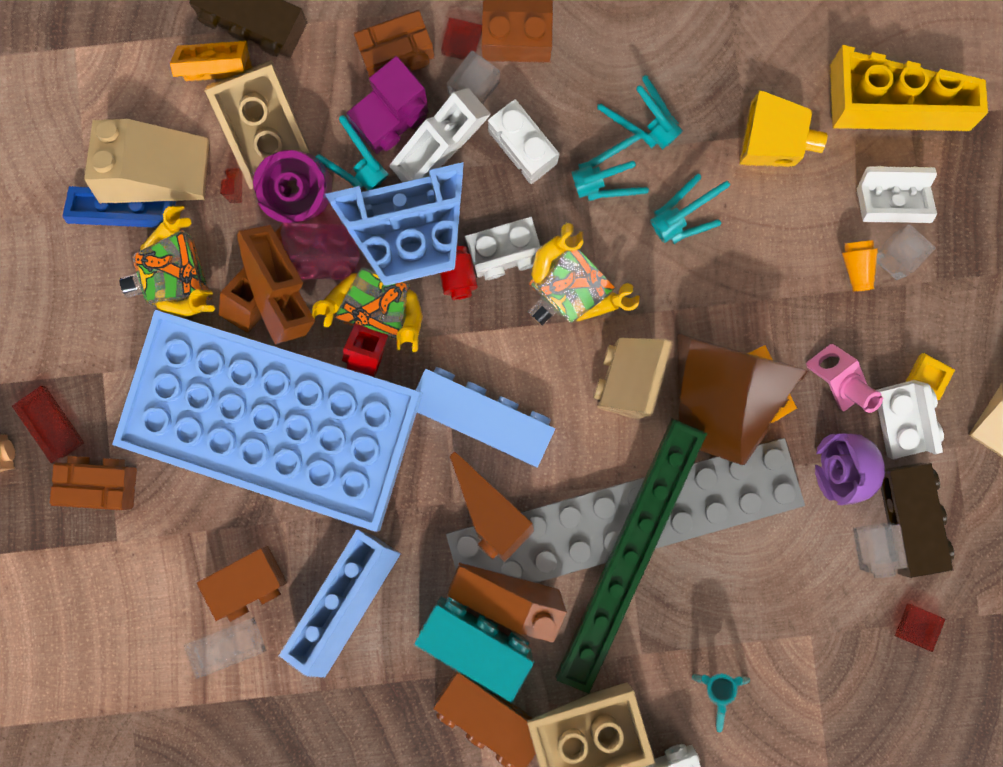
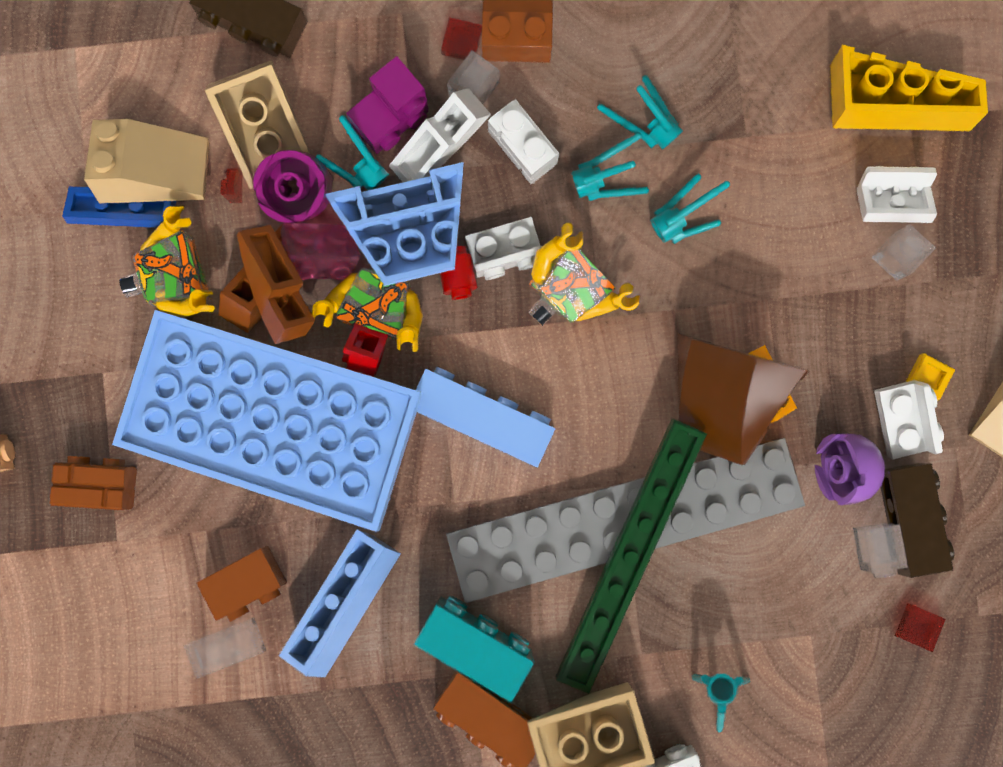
(48, 424): clear red tile -> none
(210, 60): light orange bracket -> none
(397, 37): dark orange brick -> none
(495, 519): dark orange slope -> none
(511, 601): dark orange slope -> none
(632, 376): tan slope -> none
(779, 133): yellow torso -> none
(846, 380): bright pink bracket -> none
(860, 263): light orange cone -> none

